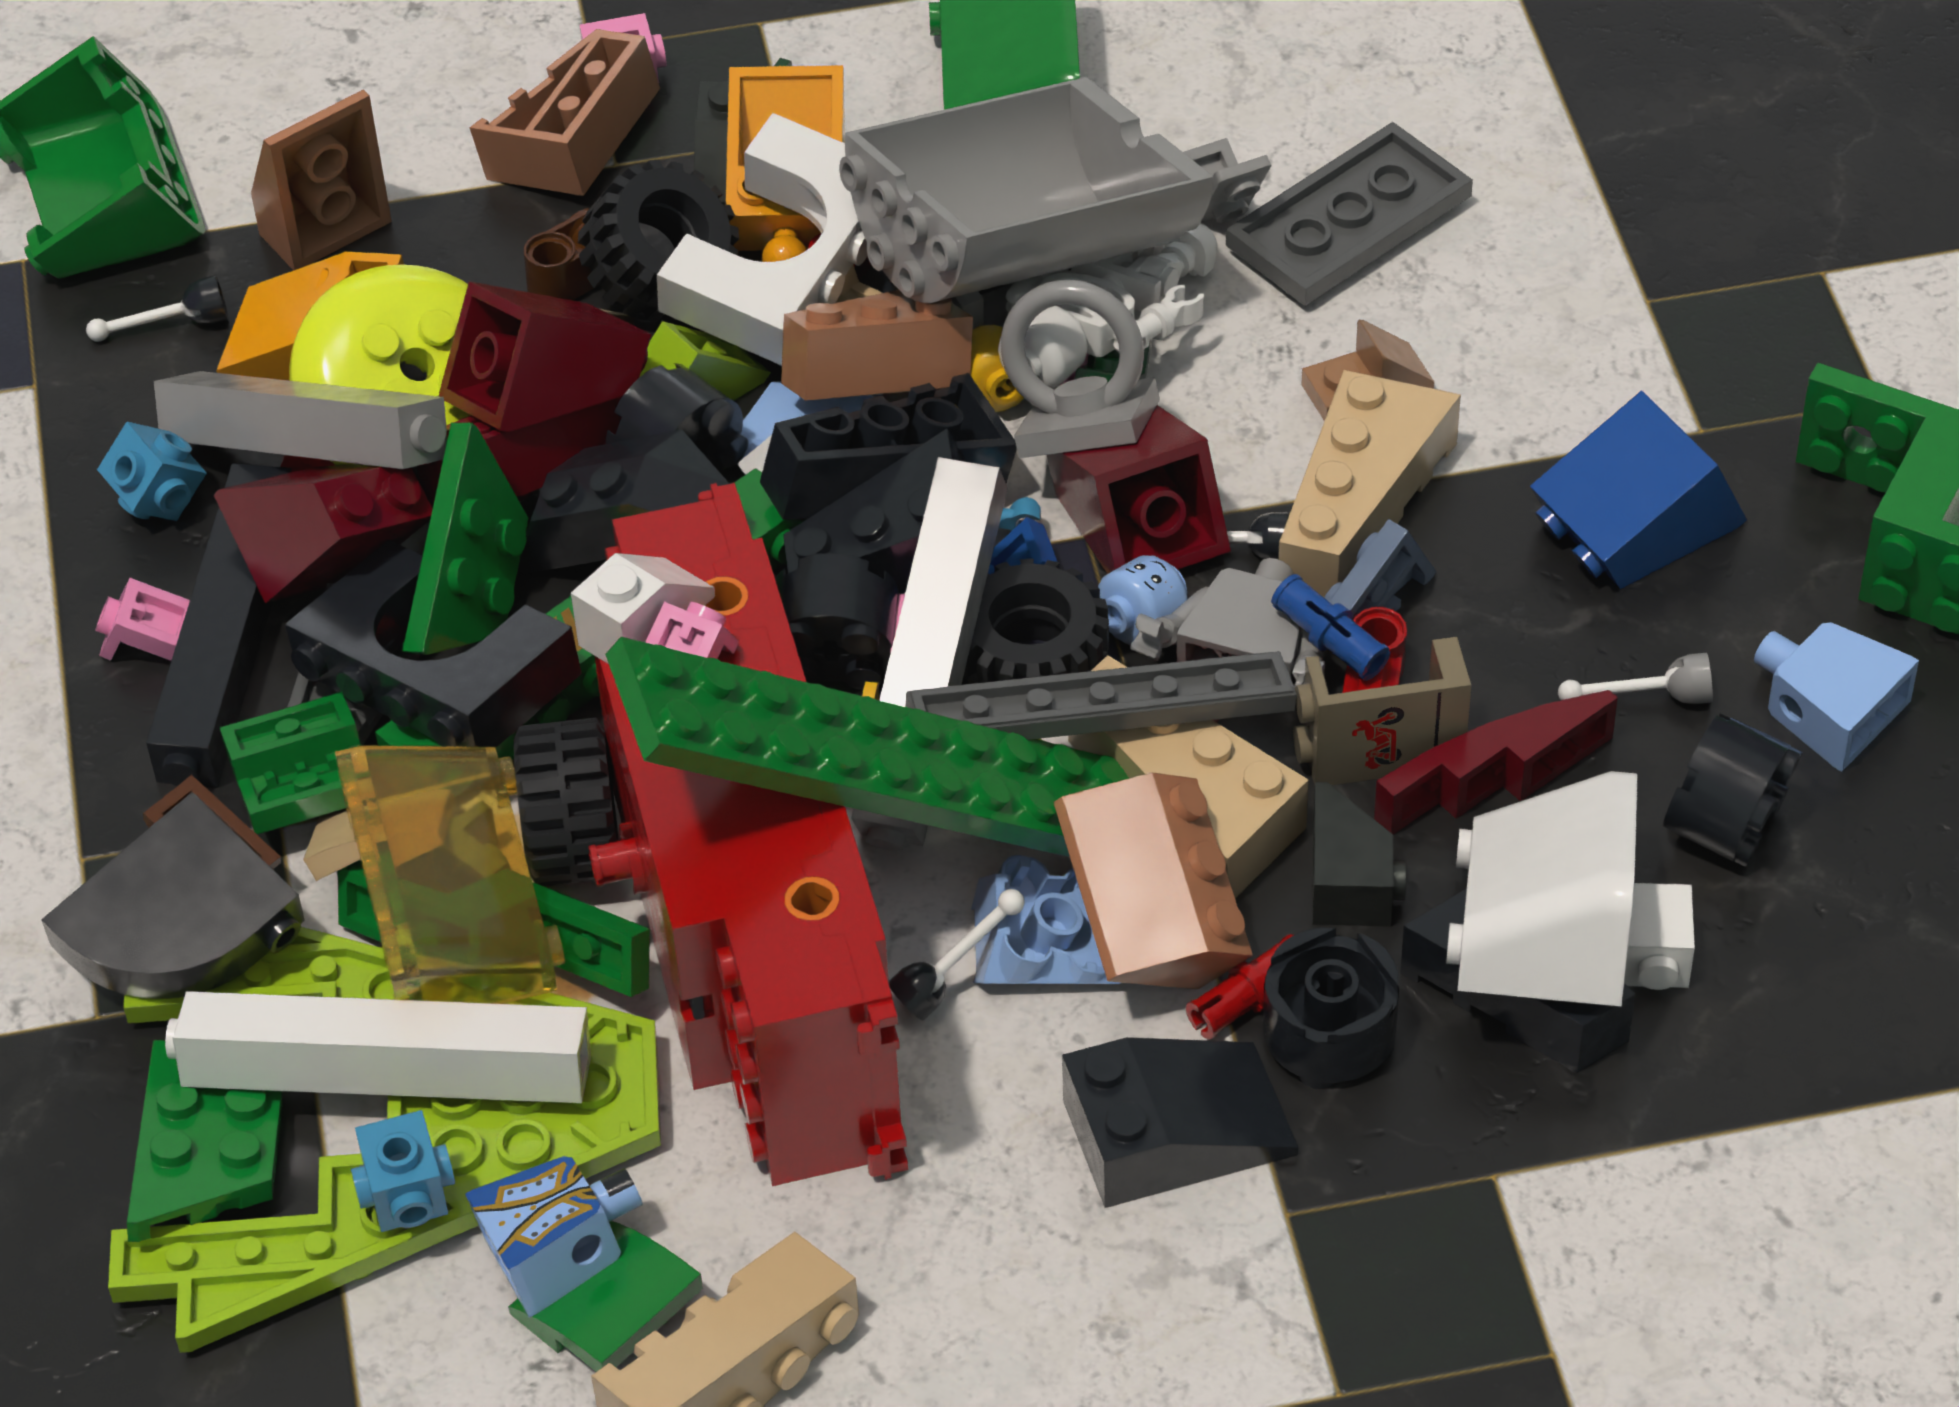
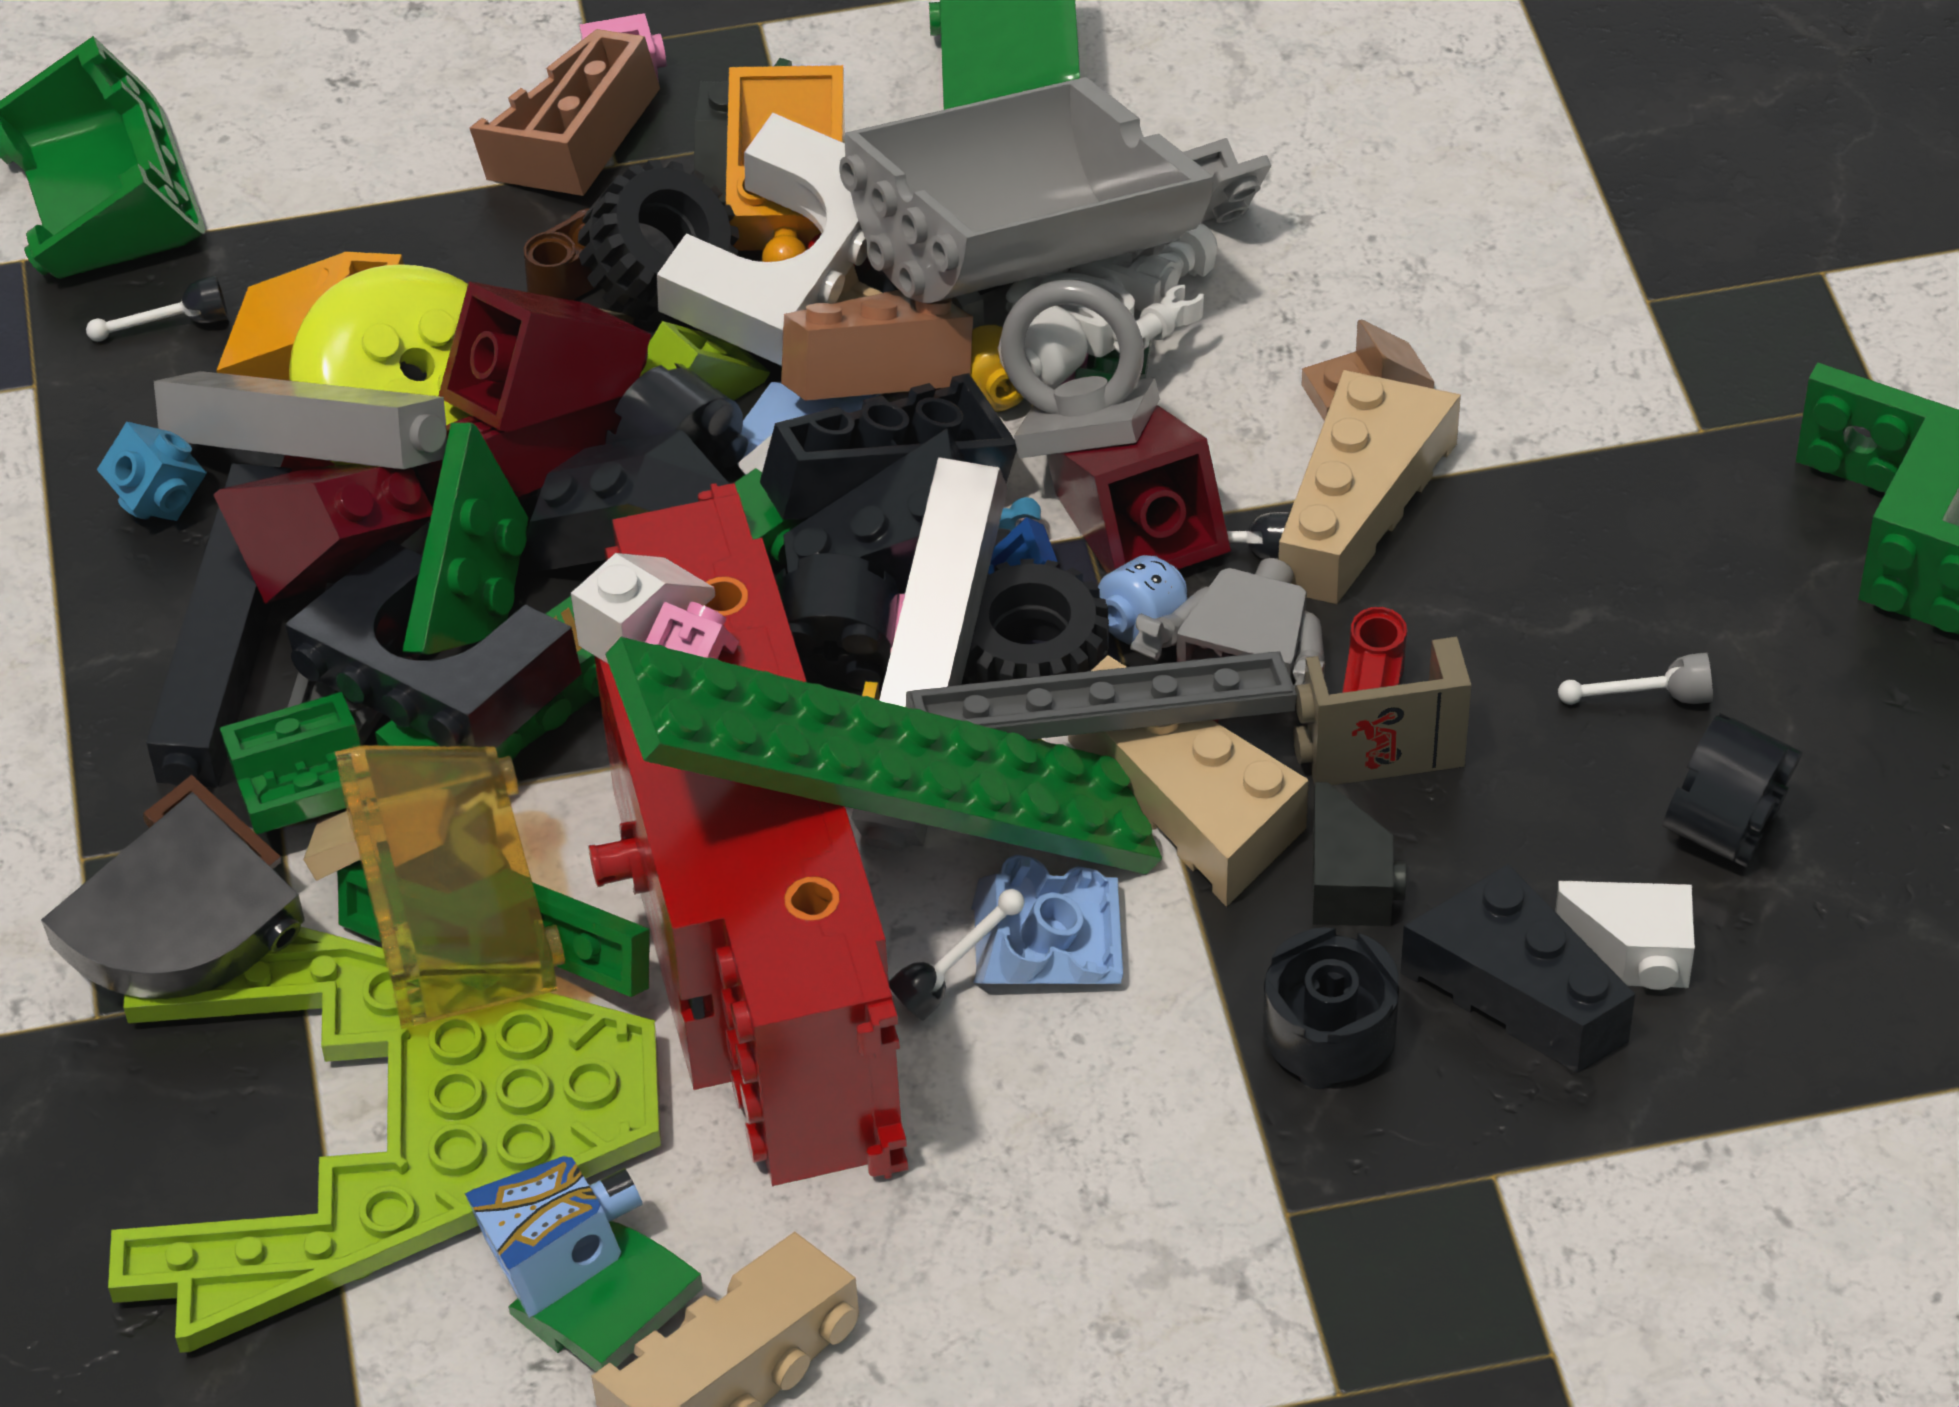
(143, 619): bright pink bracket -> none
(200, 1149): green wing -> none
(321, 183): nougat slope -> none
(381, 1047): white brick -> none
(402, 1172): dark azure brick -> none
(563, 798): black tyre -> none
(1153, 881): slope -> none
(1171, 1113): black slope -> none
(1233, 996): red pin -> none
(1330, 627): blue pin -> none
(1348, 213): dark grey plate -> none
(1382, 568): sand blue wing -> none
(1510, 753): dark red slope -> none
(1550, 894): white windscreen -> none
(1636, 495): blue slope -> none
(1836, 688): light blue torso -> none

